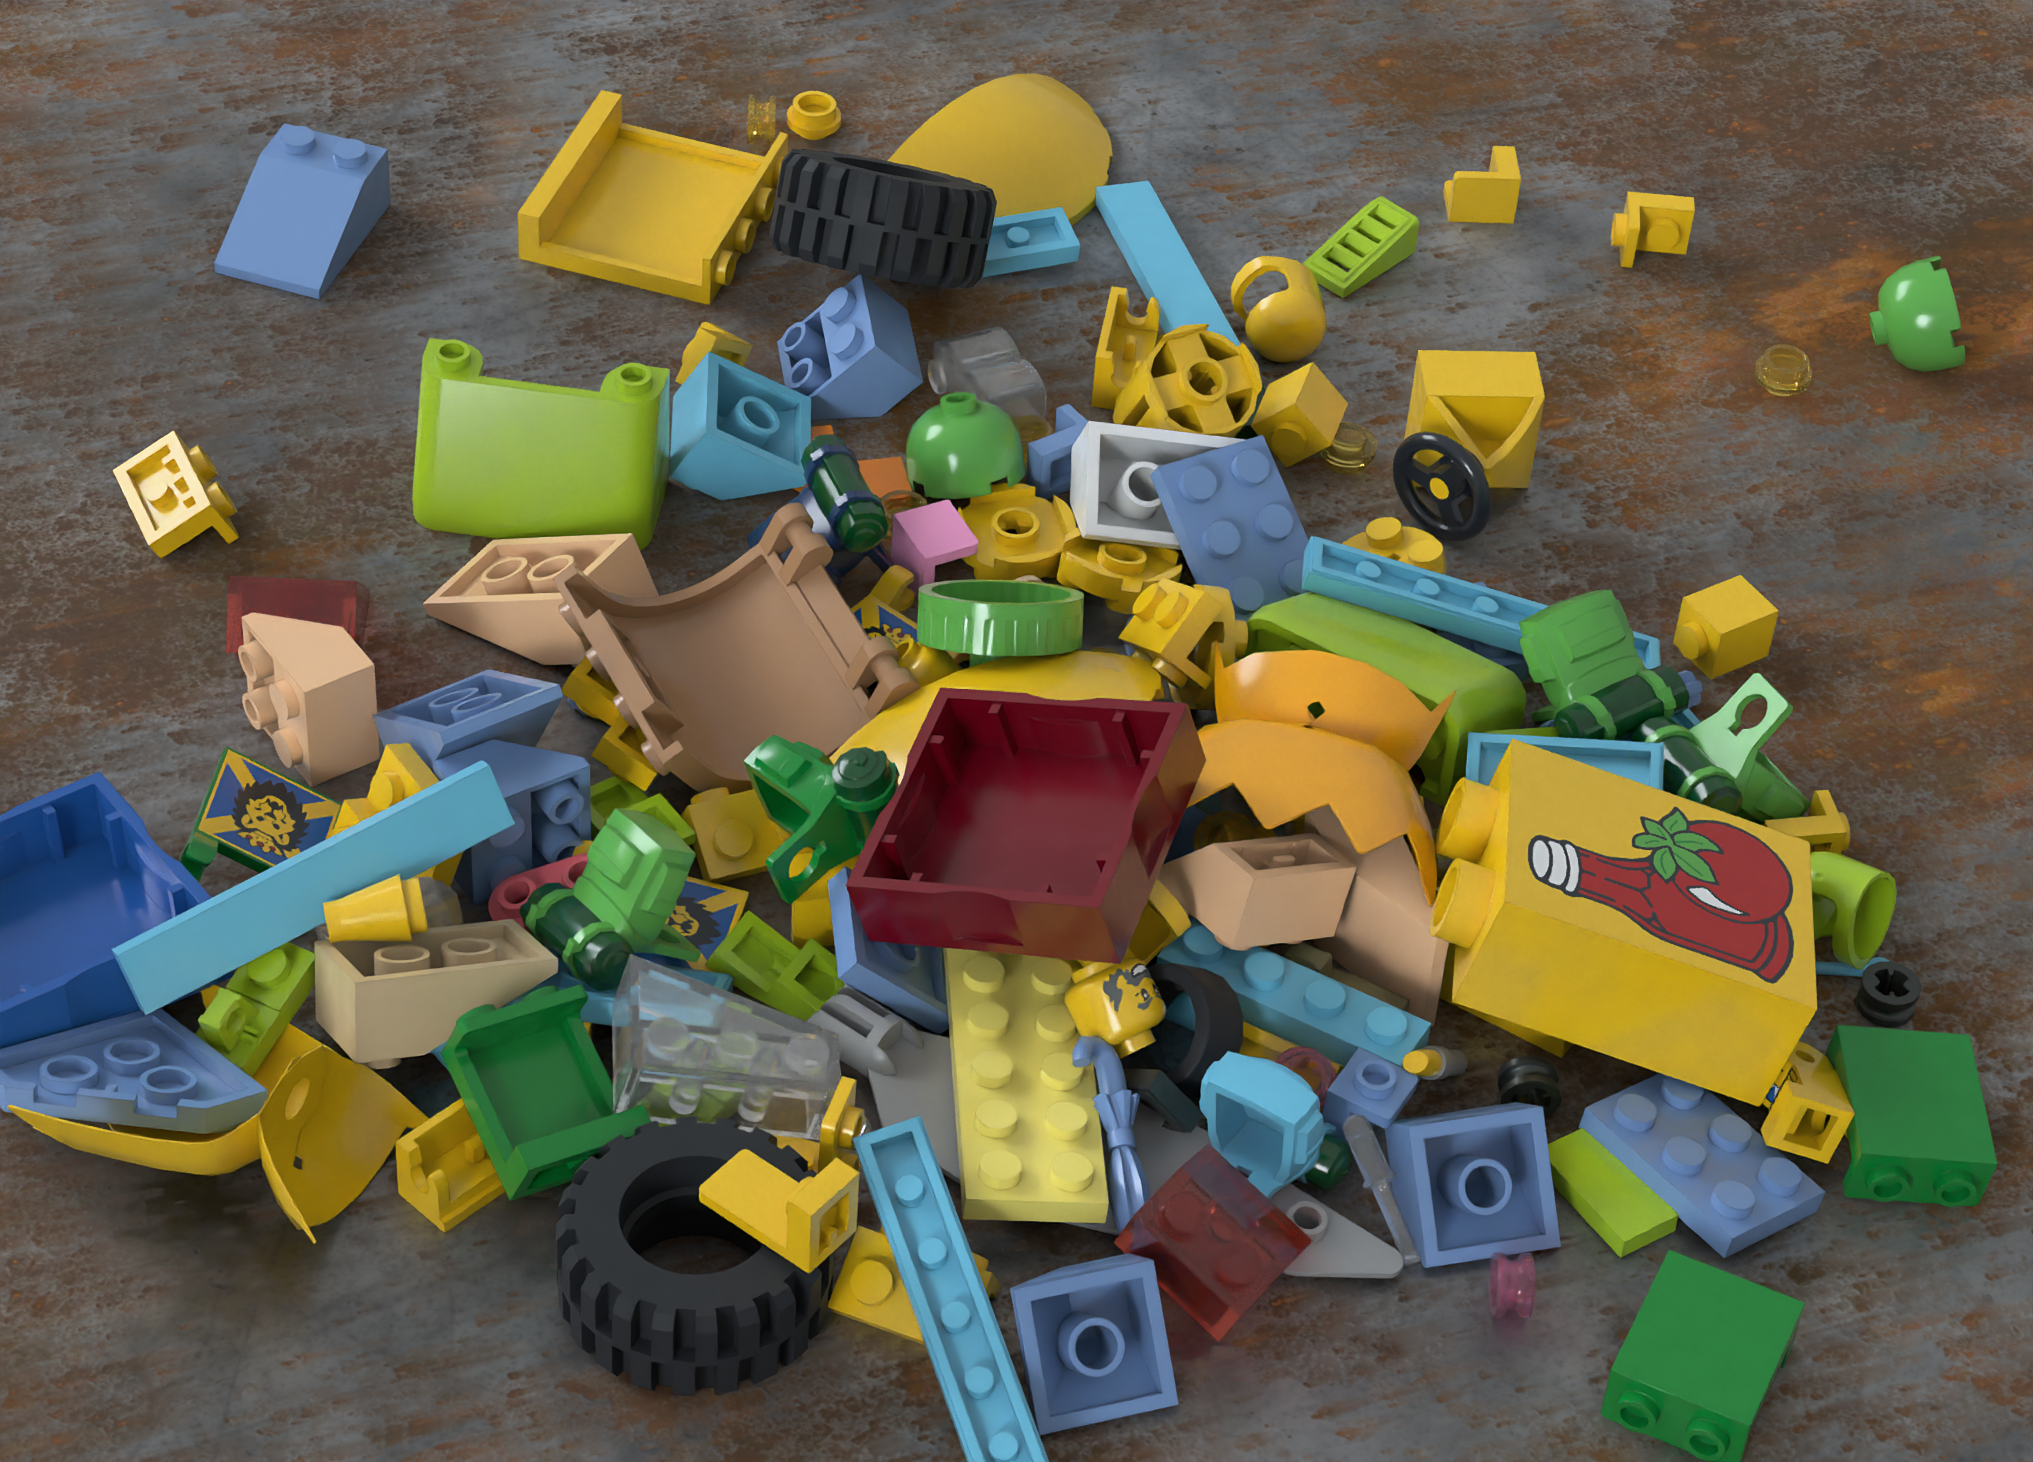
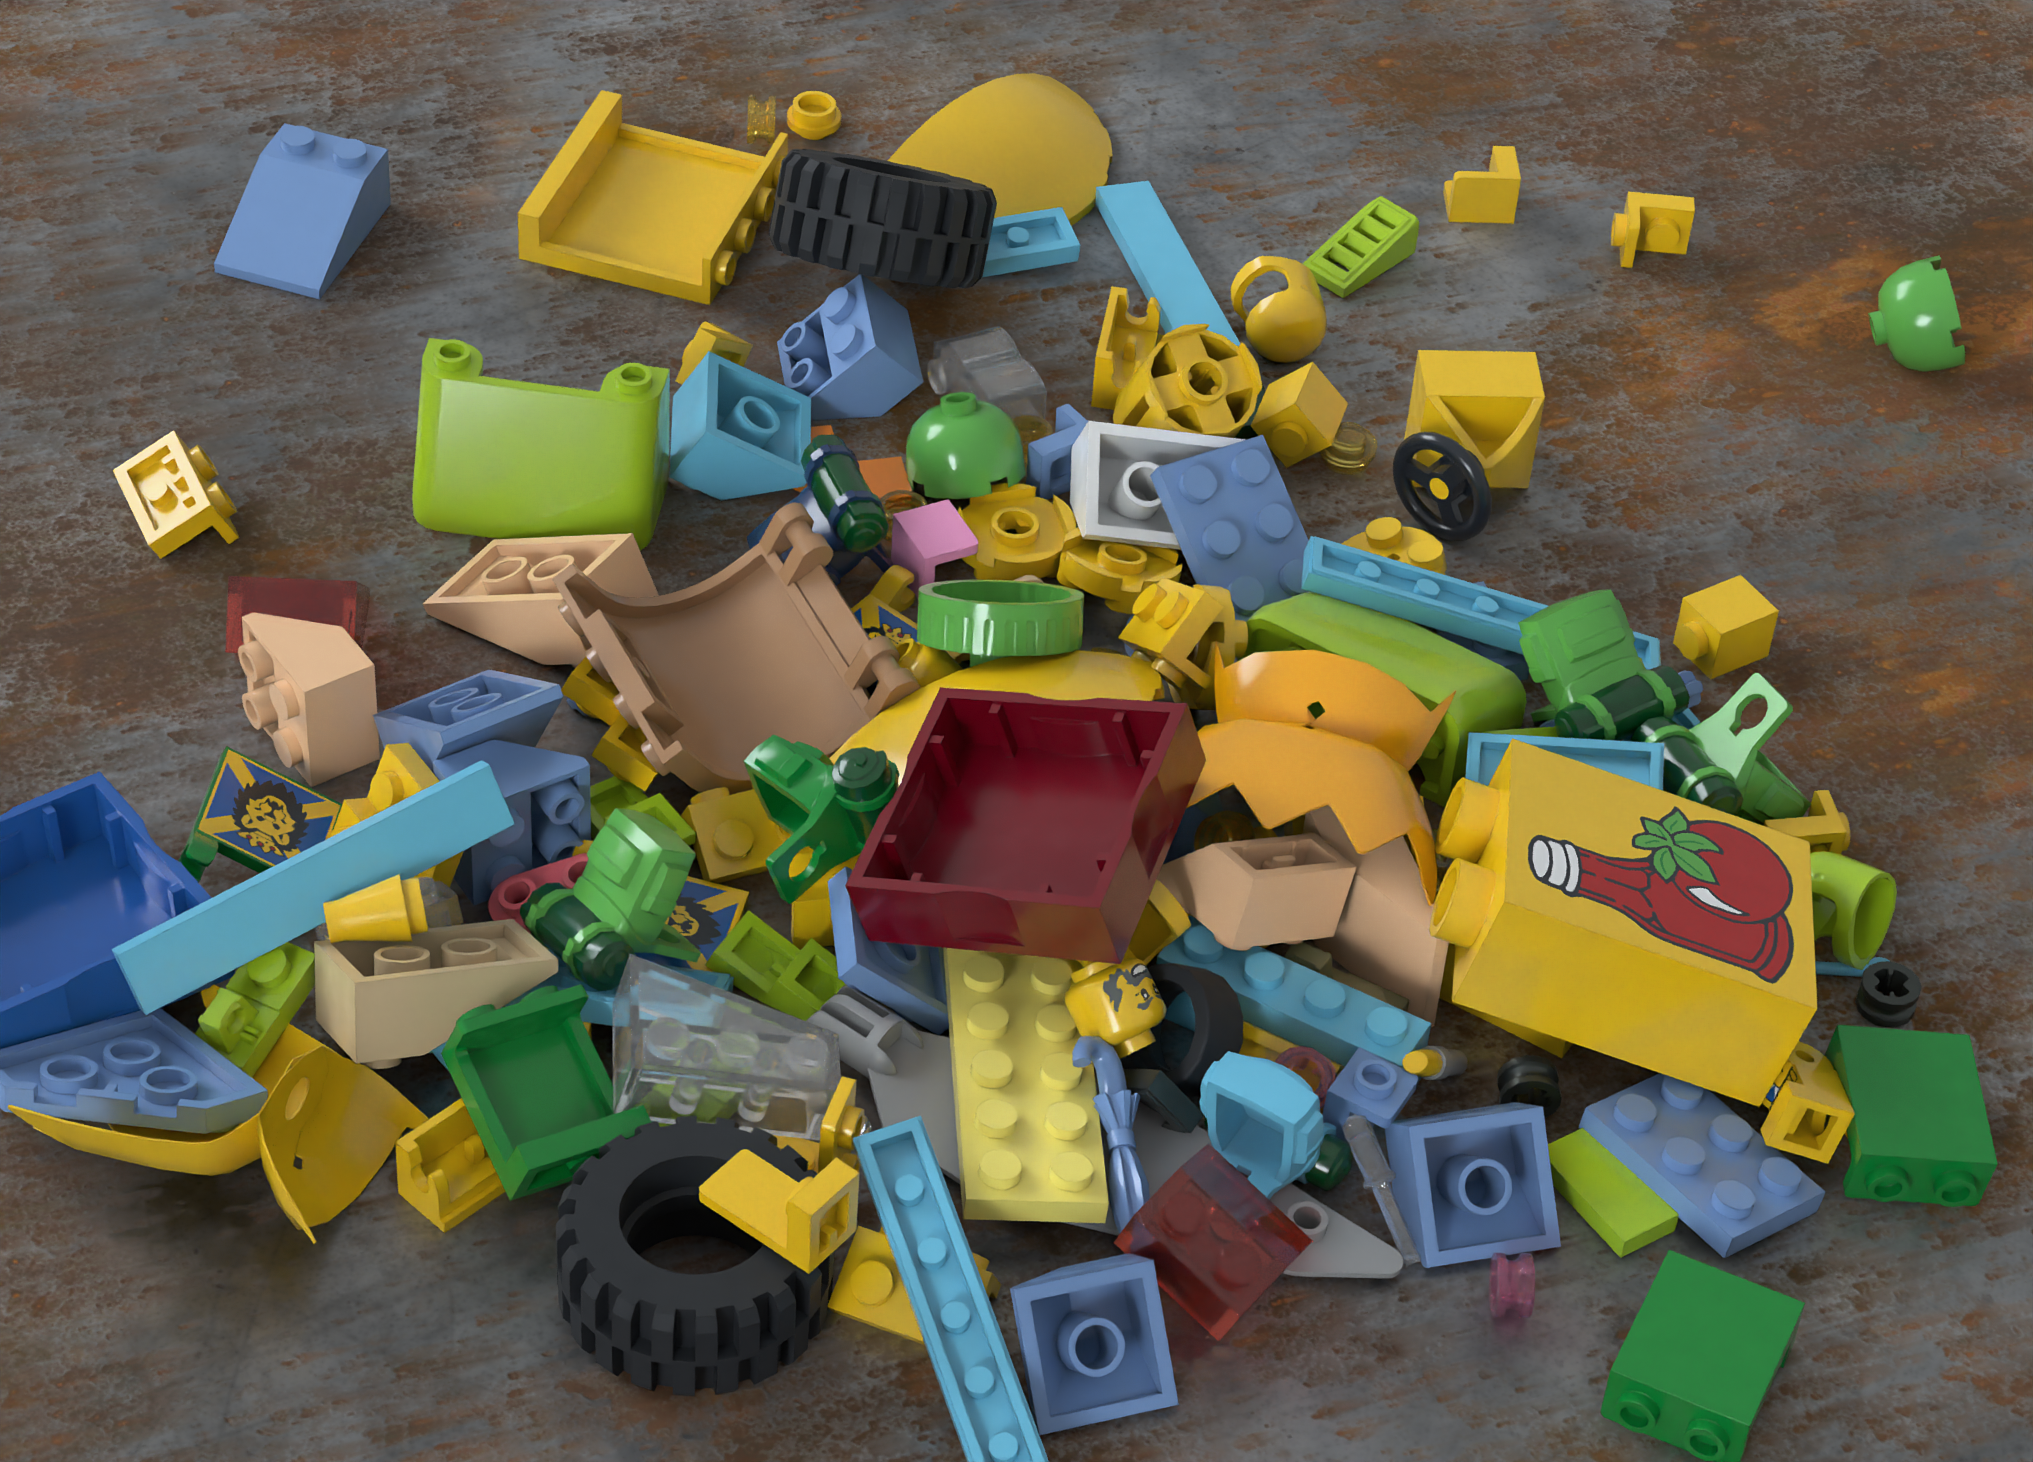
(1783, 370): clear yellow plate -> none

